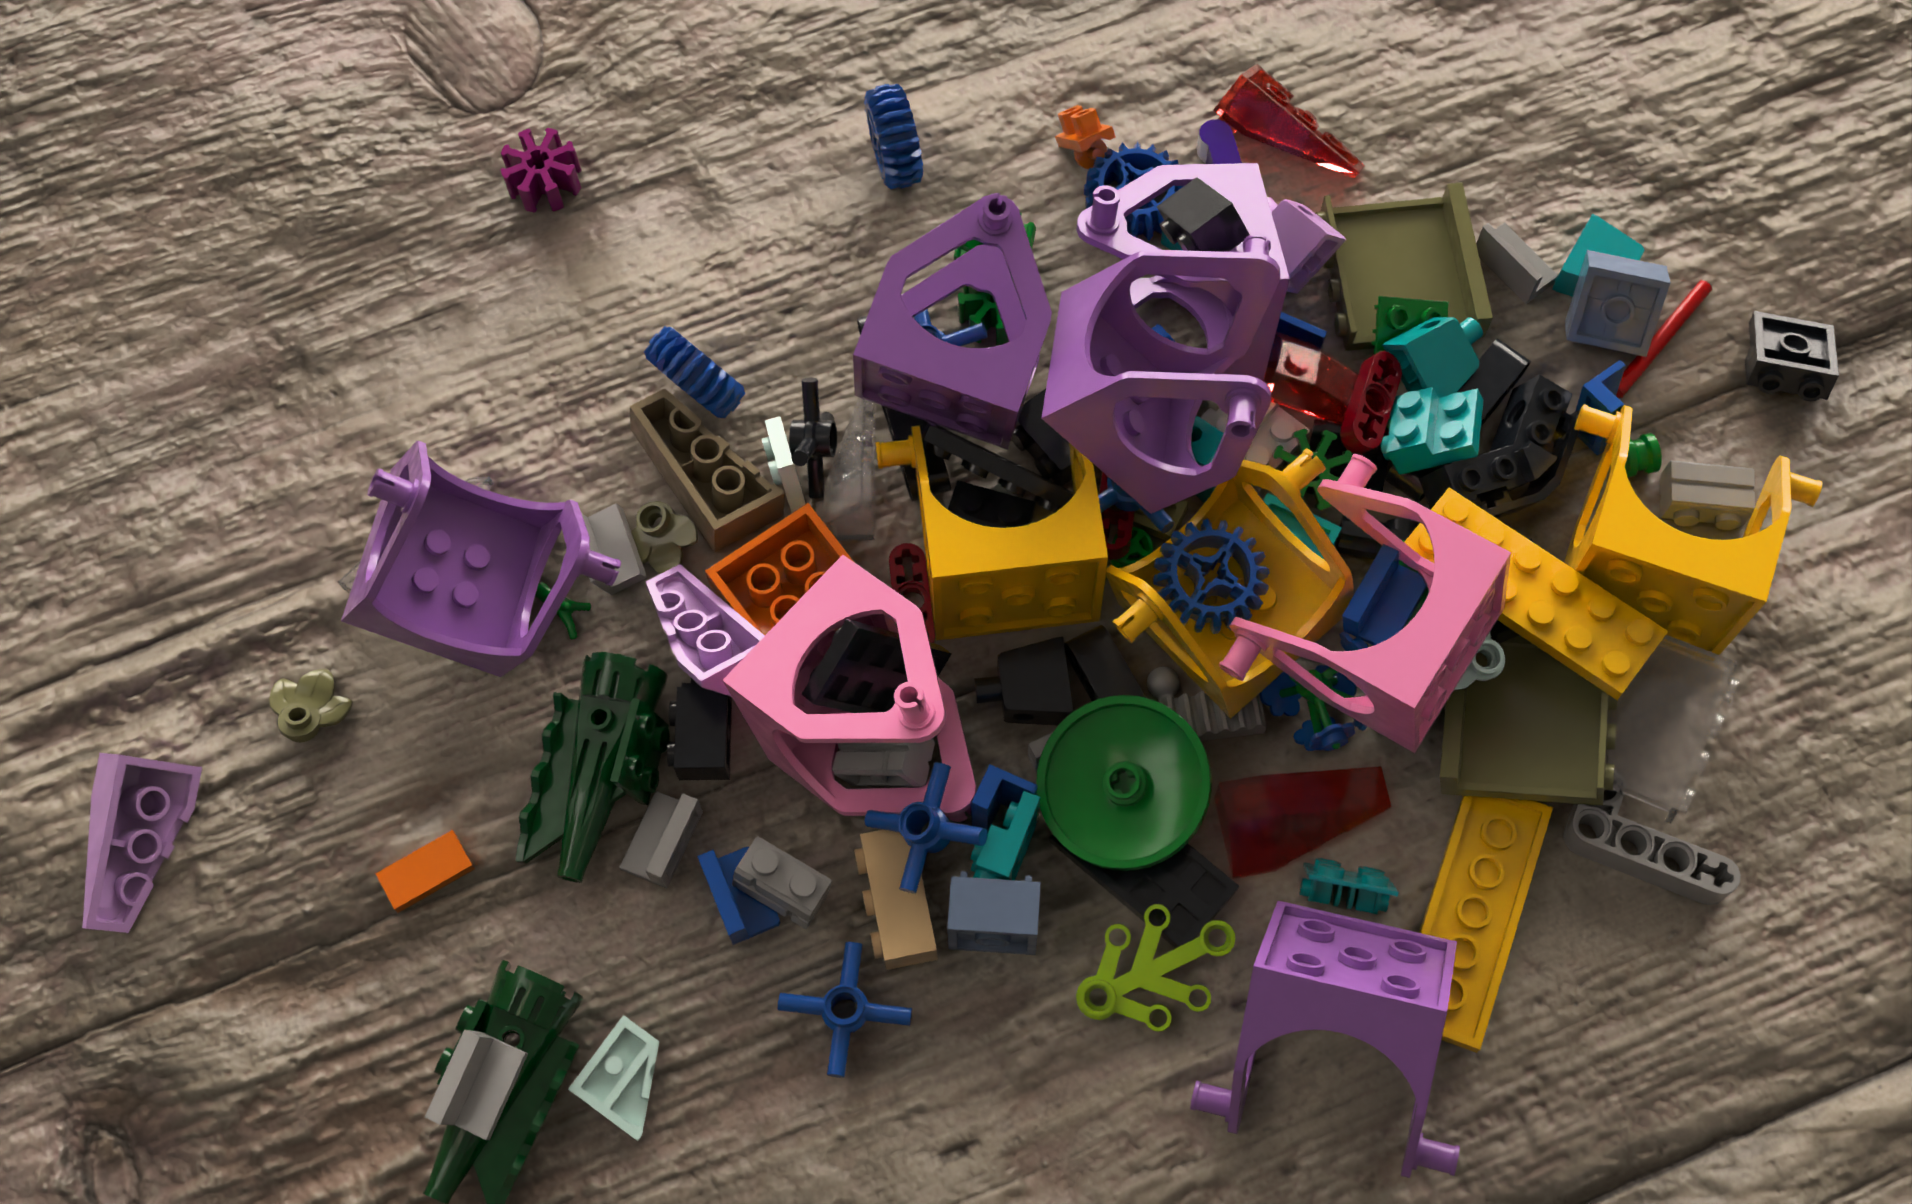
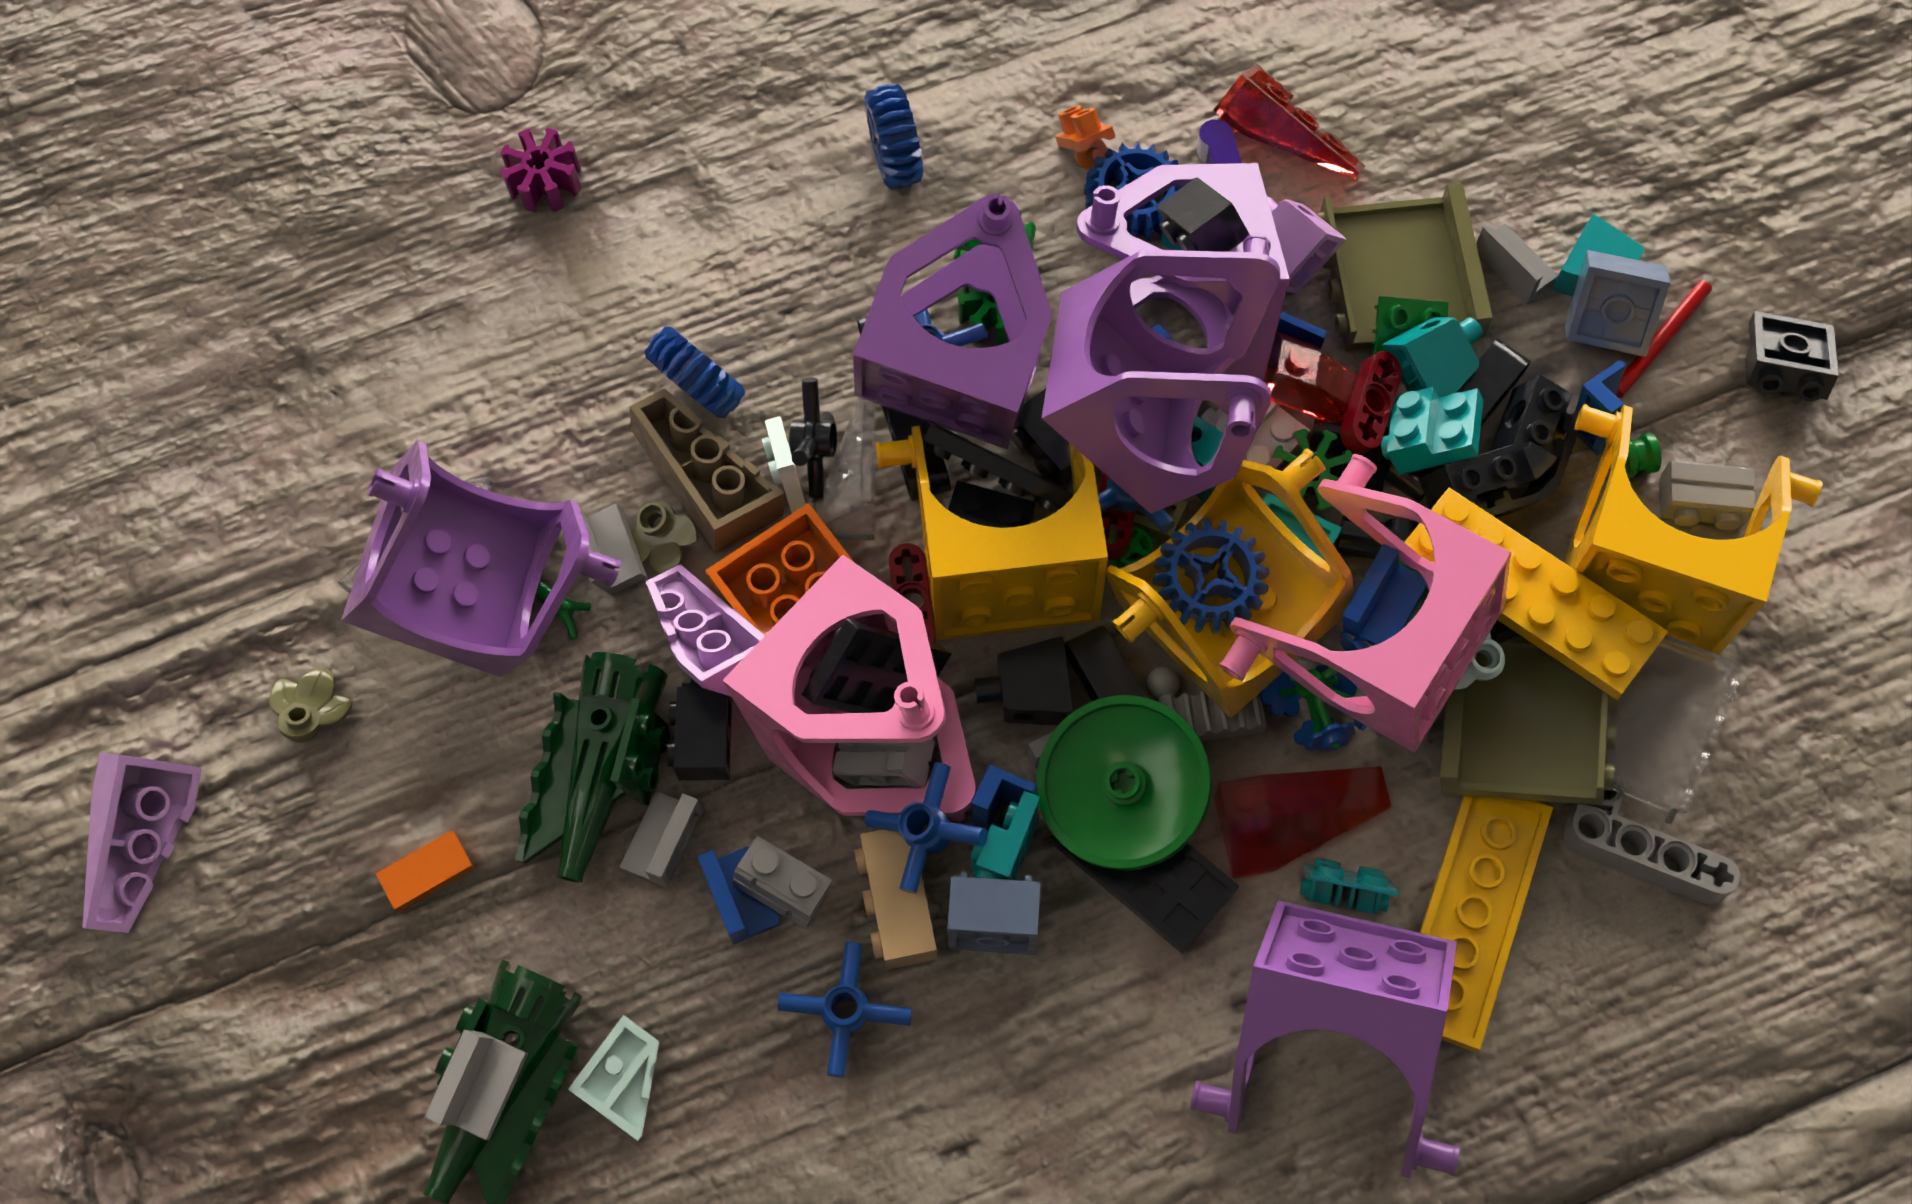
(1148, 972): lime plant -> none

